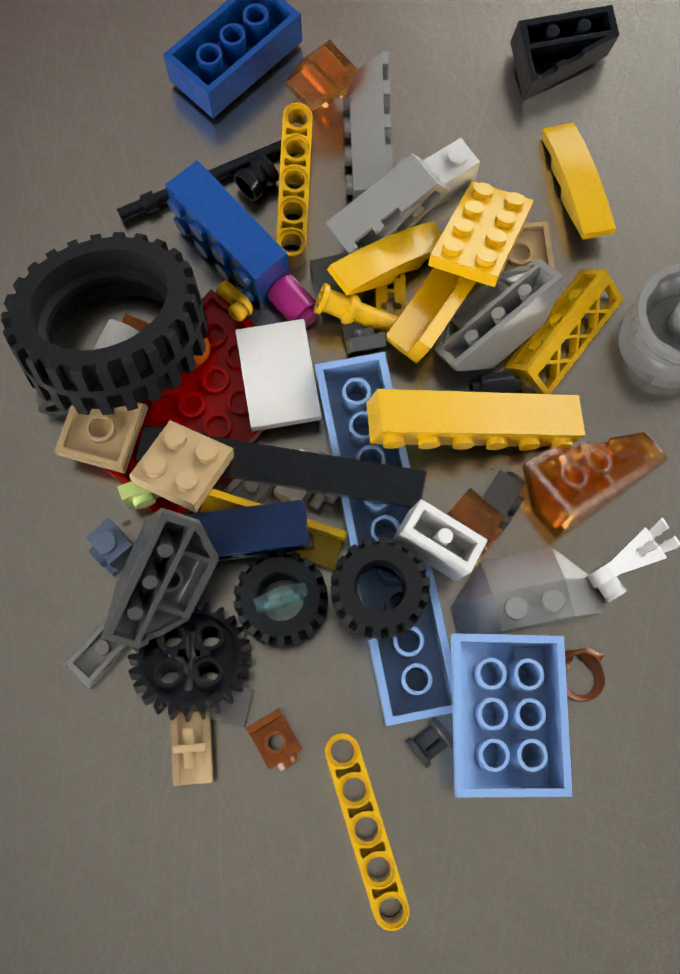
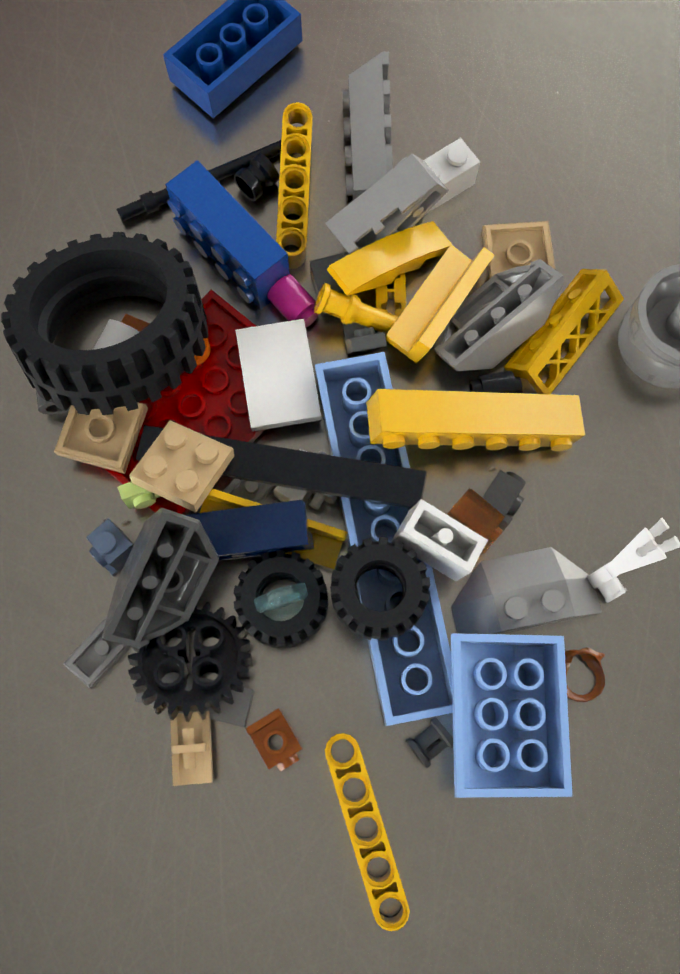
(239, 303): yellow arm -> none
(321, 76): clear orange brick -> none
(481, 233): yellow plate -> none
(561, 45): black wedge -> none
(579, 181): yellow slope -> none
(581, 480): clear orange wedge -> none

